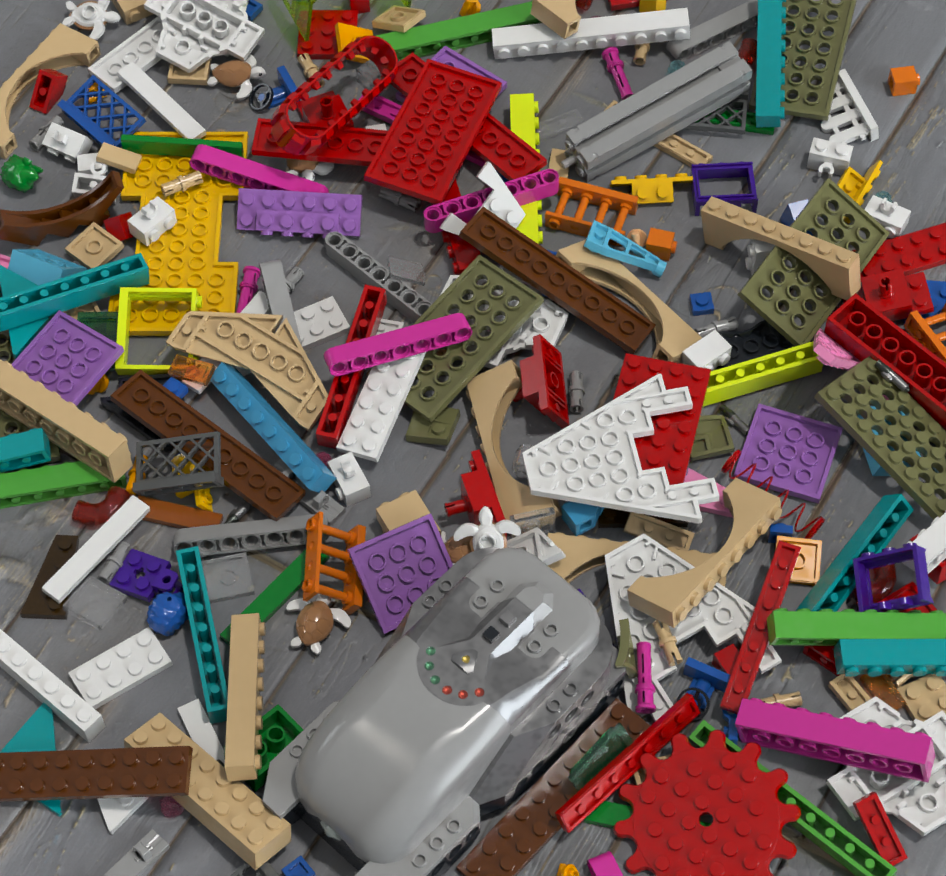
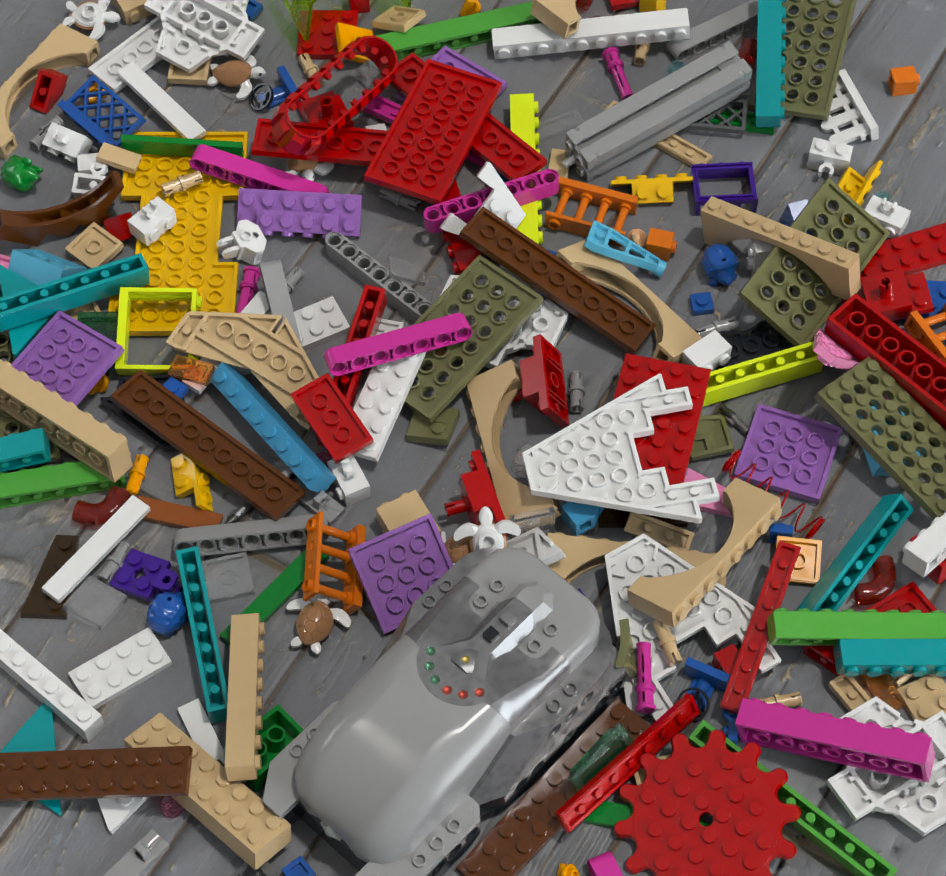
(175, 482): dark grey fence -> none
(243, 243): none -> white hinge
(331, 418): none -> red plate
(719, 264): none -> blue animal
(879, 828): red plate -> none
(889, 375): flat silver piece -> none
(890, 556): dark purple window -> none

